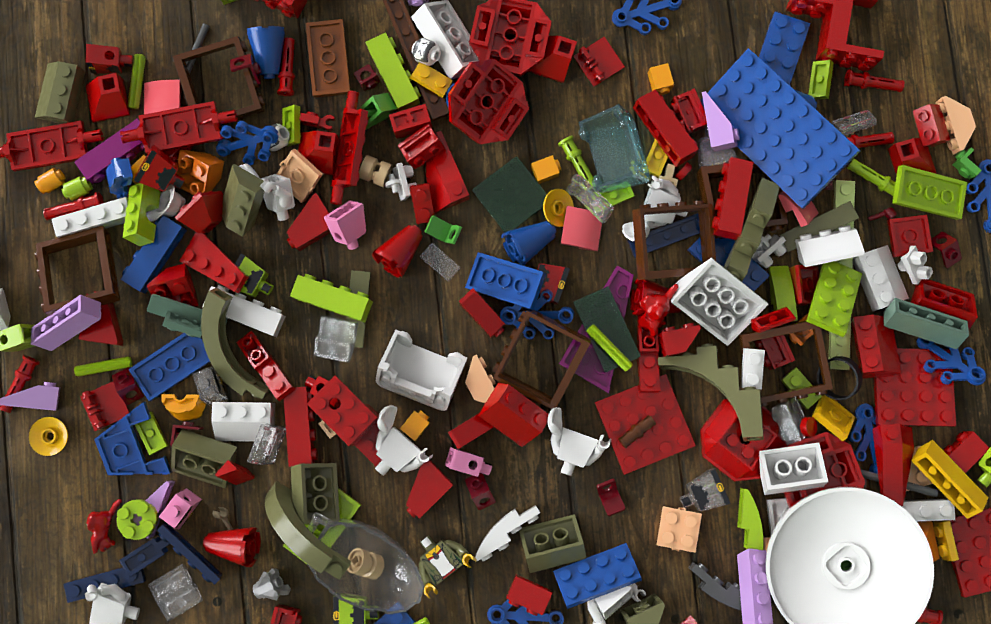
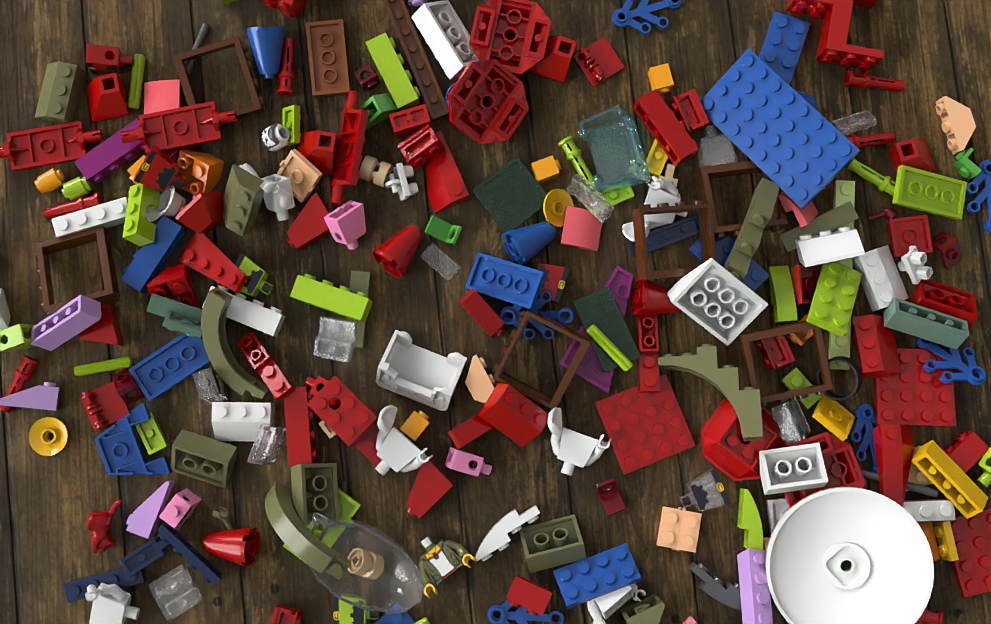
(119, 176): blue cylinder -> none
(126, 515): lime plate -> none
(185, 409): light orange cylinder -> none
(186, 425): dark red bracket -> none
(234, 473): red slope -> none
(248, 62): dark red bracket -> none
(267, 135): blue plant -> none
(270, 586): light grey rock -> none
(313, 120): red plate -> none
(422, 202): red plate -> none
(426, 51): white head -> none
(431, 79): yellow plate -> none
(478, 490): dark red bracket -> none
(637, 431): reddish brown pin -> none
(656, 308): red animal -> none
(677, 341): red slope -> none
(684, 170): red tile -> none
(720, 130): lavender slope -> none
(733, 198): red brick -> none
(752, 368): white plate -> none
(768, 246): white hips -> none
(772, 320): red slope -> none
(808, 426): red tile -> none
(821, 79): lime plate -> none
(931, 125): red hinge -> none

